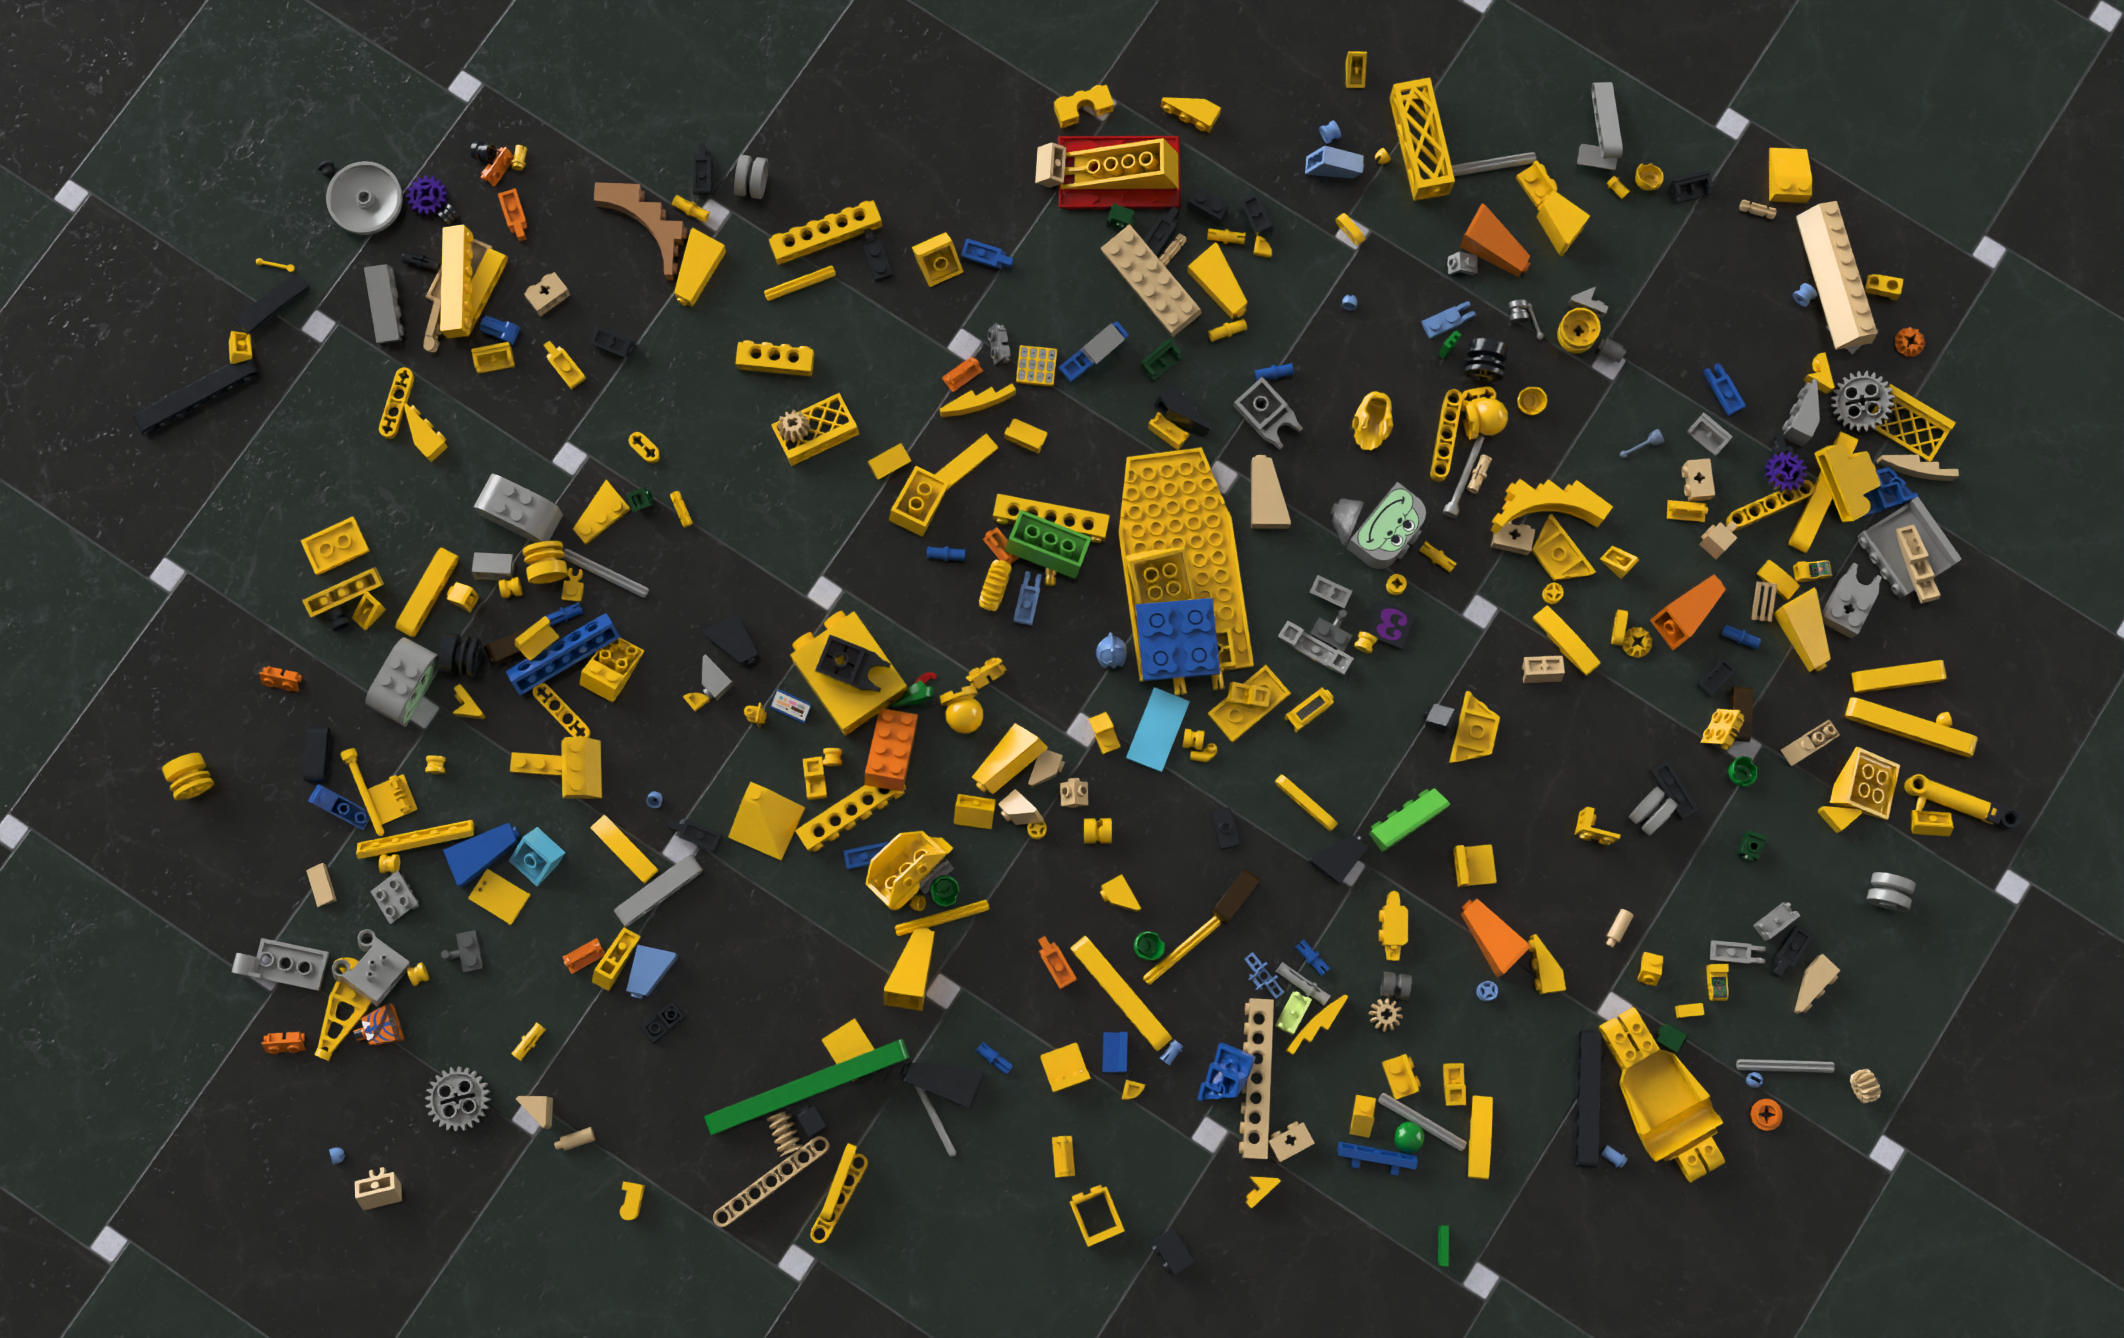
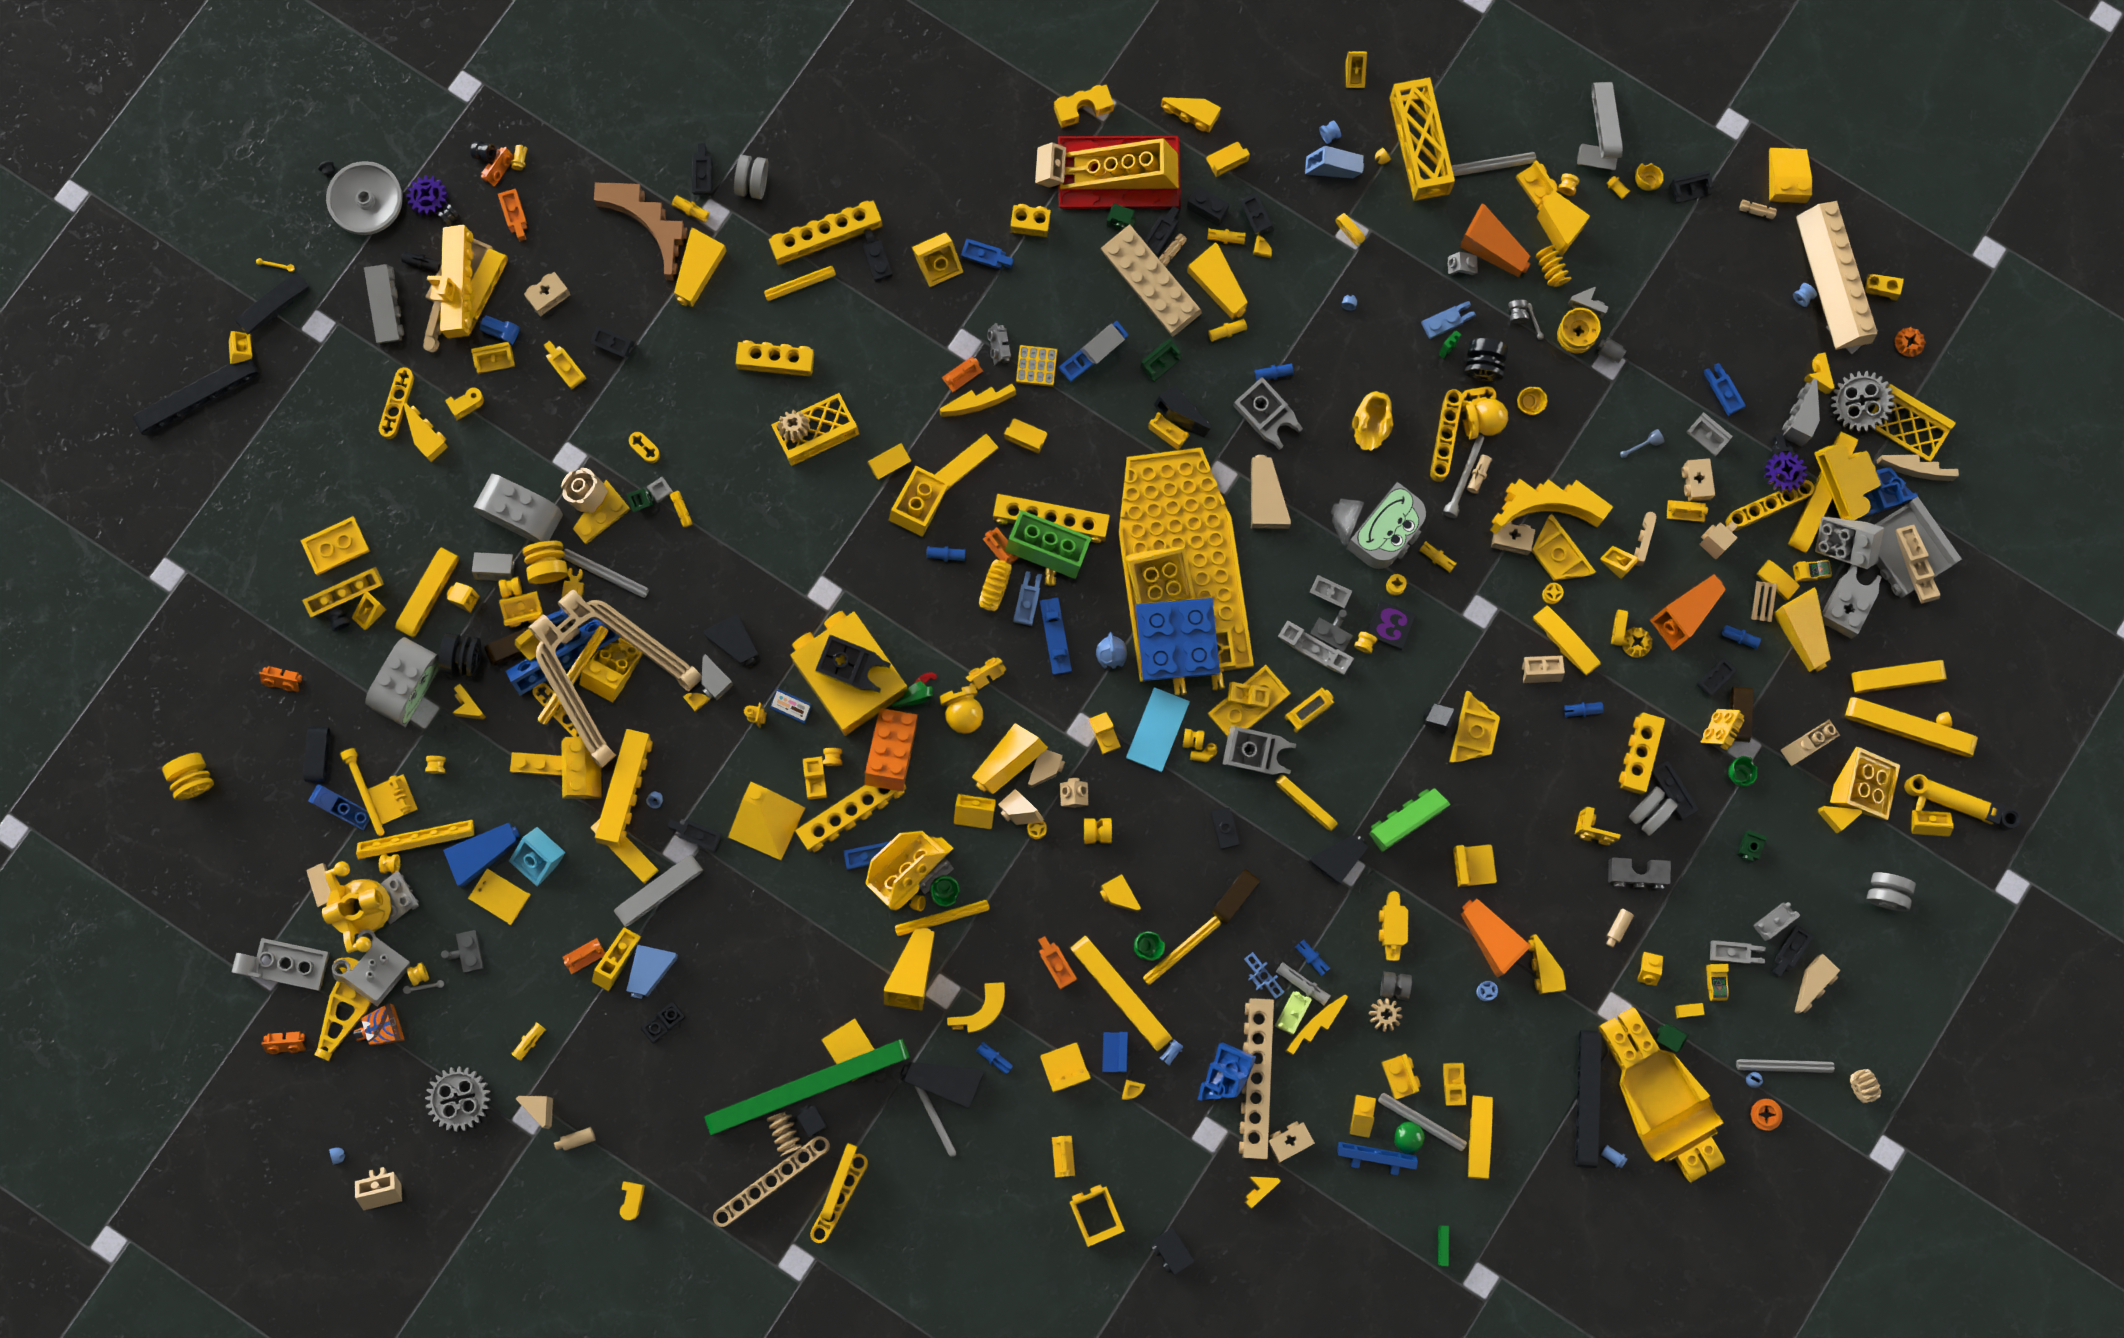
(340, 910): none -> yellow piece
(407, 989): none -> light grey hinge
(442, 288): none -> yellow panel
(465, 404): none -> yellow leg
(521, 609): none -> yellow bracket
(551, 636): none -> tan piece
(575, 671): none -> yellow axle
(583, 490): none -> tan brick
(623, 788): none -> yellow brick
(659, 489): none -> light grey tile
(987, 1015): none -> yellow arch
(1030, 226): none -> yellow brick
(1055, 636): none -> blue hinge
(1227, 158): none -> yellow panel
(1262, 752): none -> light grey brick
(1552, 267): none -> yellow piece
(1568, 184): none -> yellow wheel
(1584, 709): none -> blue axle
(1622, 873): none -> flat silver arch
(1645, 537): none -> tan hinge
(1654, 727): none -> yellow brick
(1850, 541): none -> light grey slope

